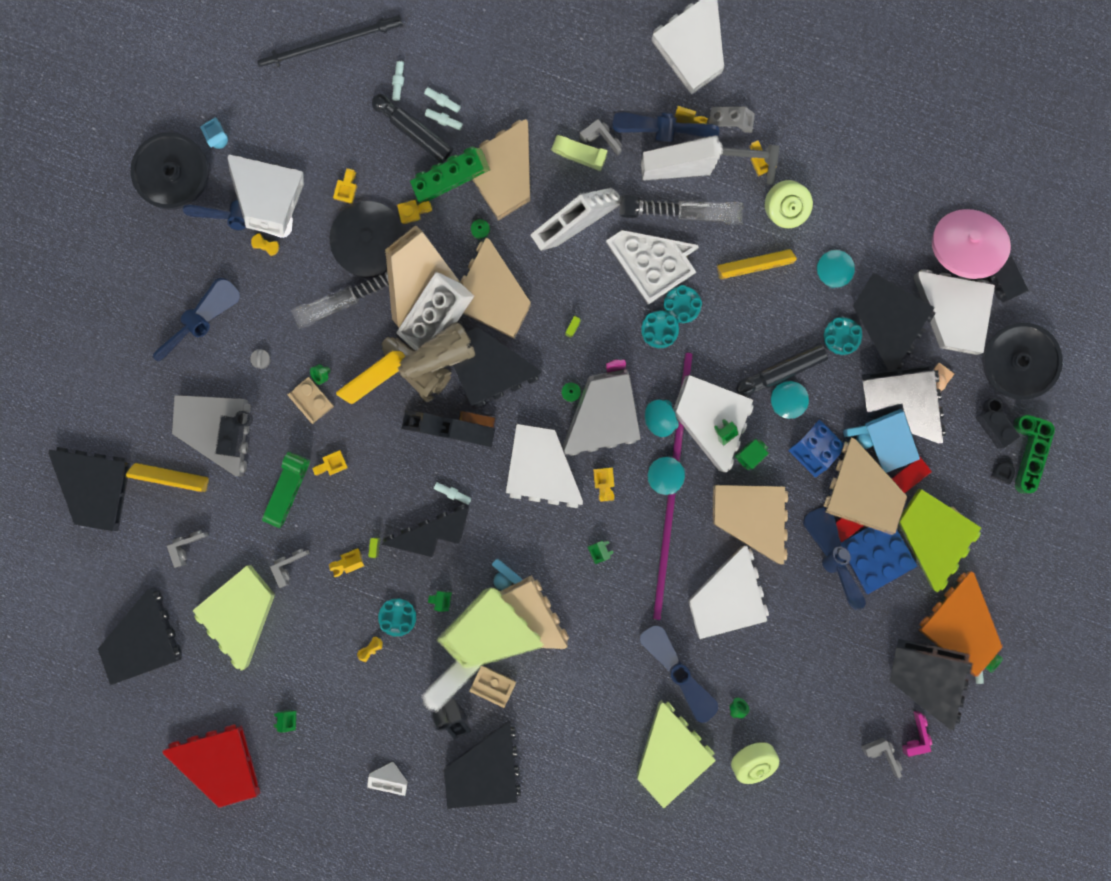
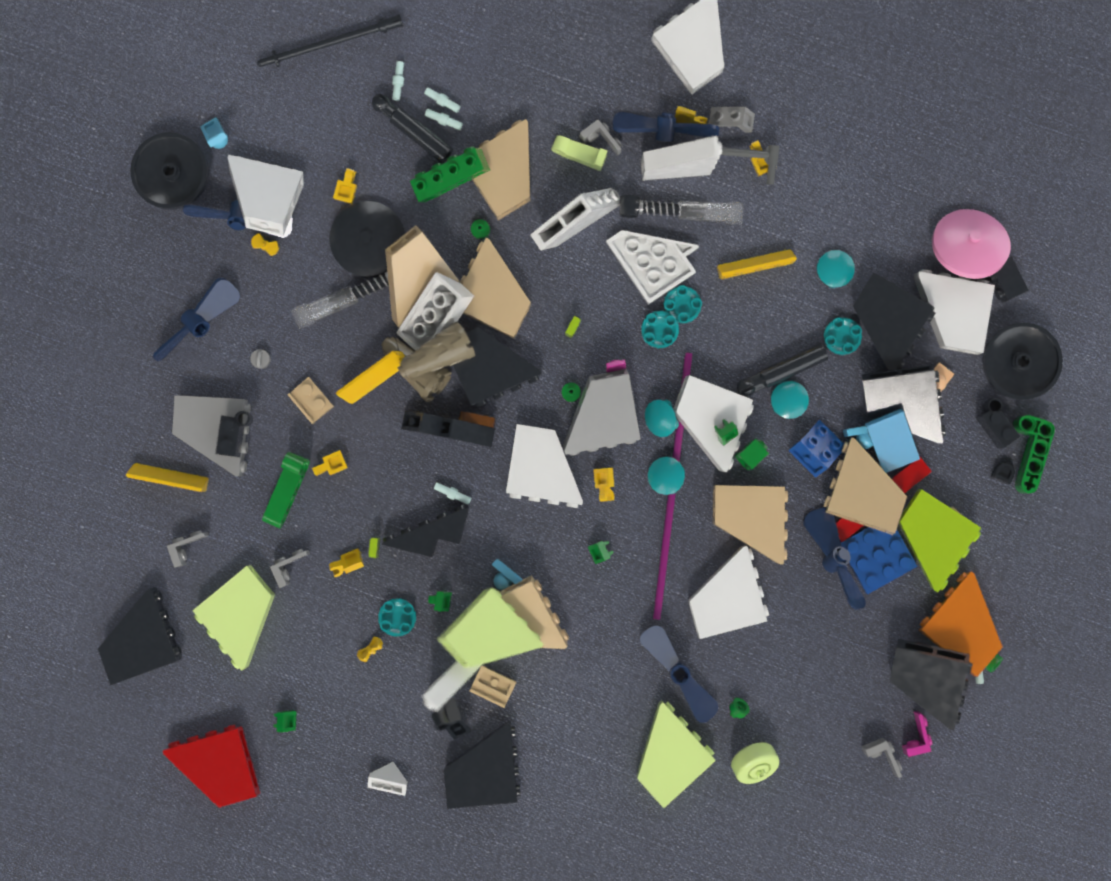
(91, 487): black slope -> none
(319, 374): green tile -> none
(411, 211): yellow plate -> none
(788, 204): yellowish green wheel -> none

